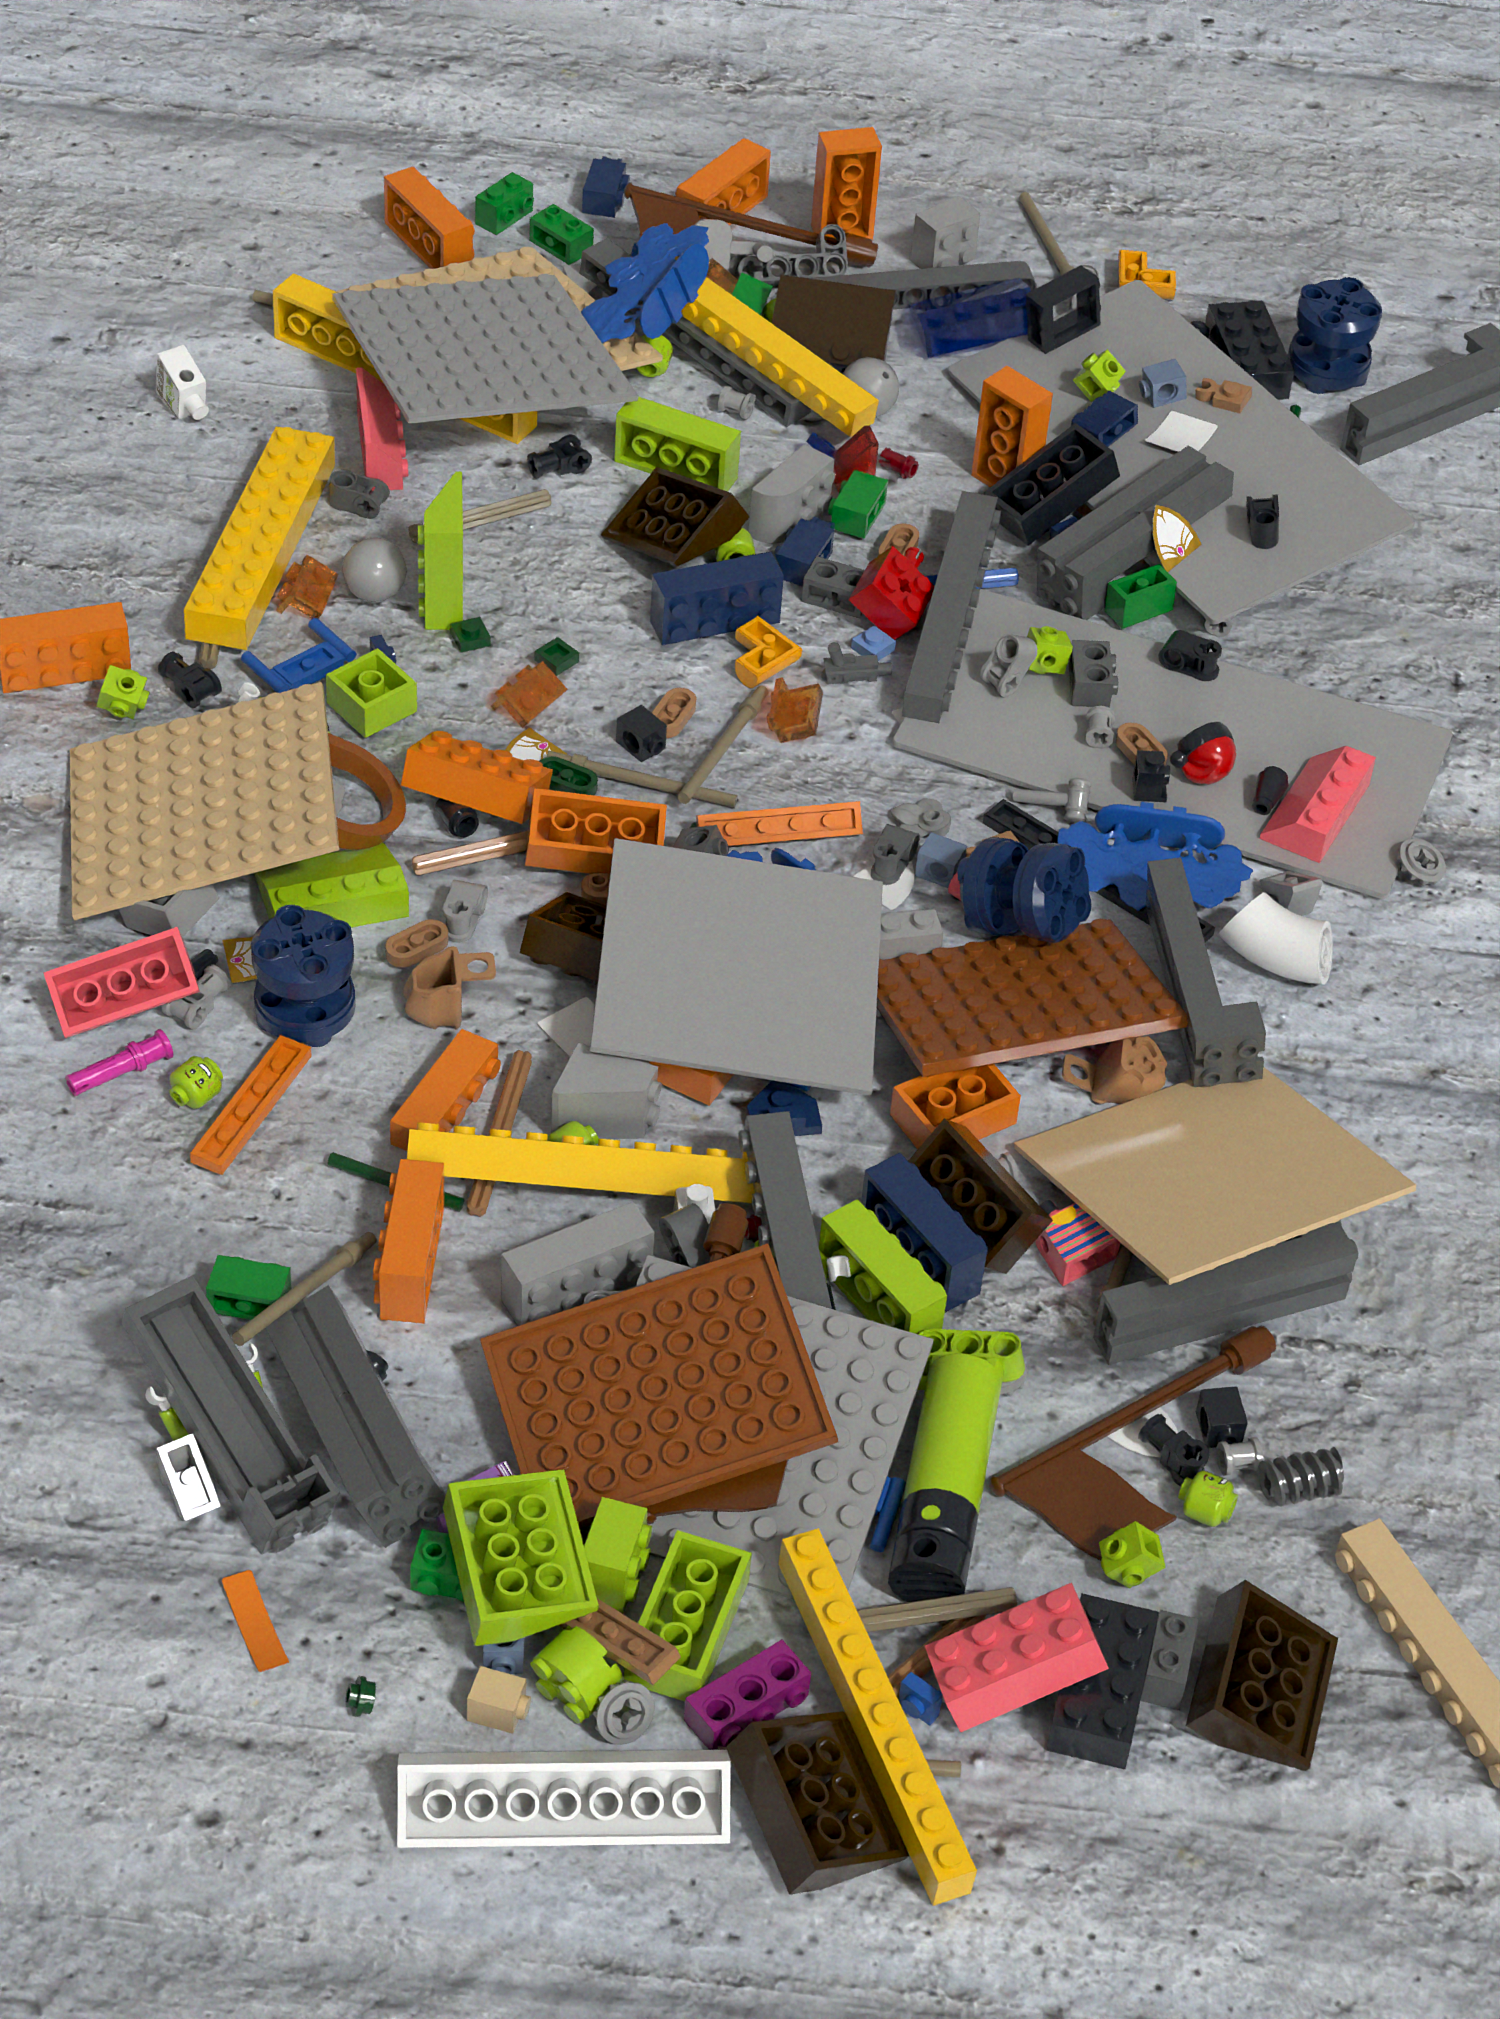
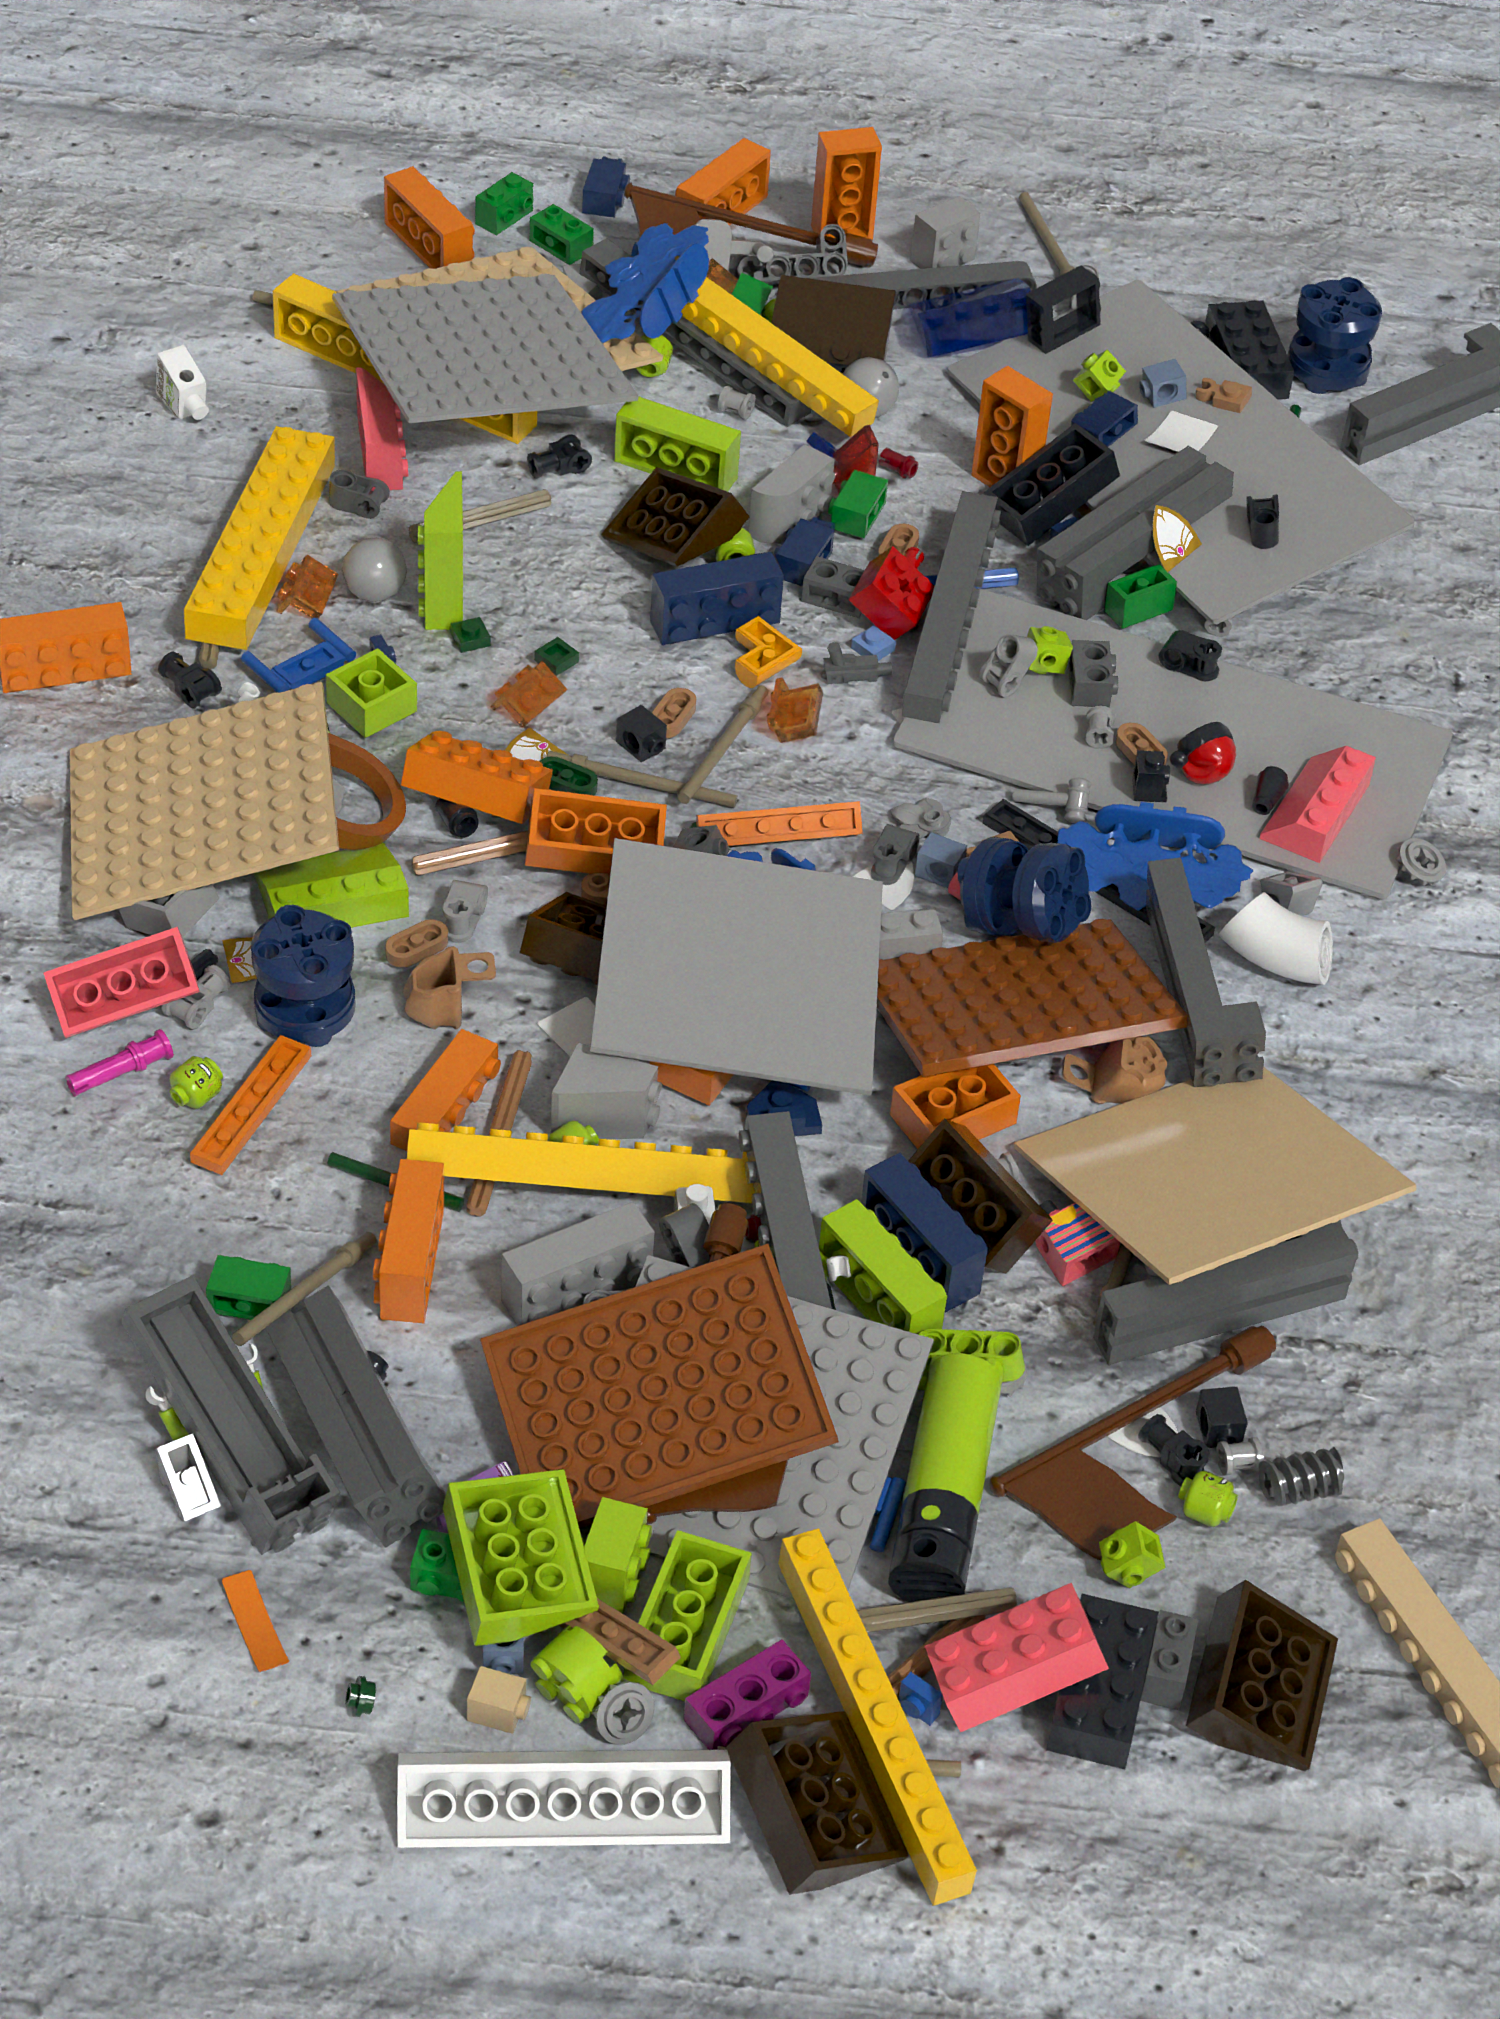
(123, 692): lime brick -> none
(1133, 266): light orange brick -> none

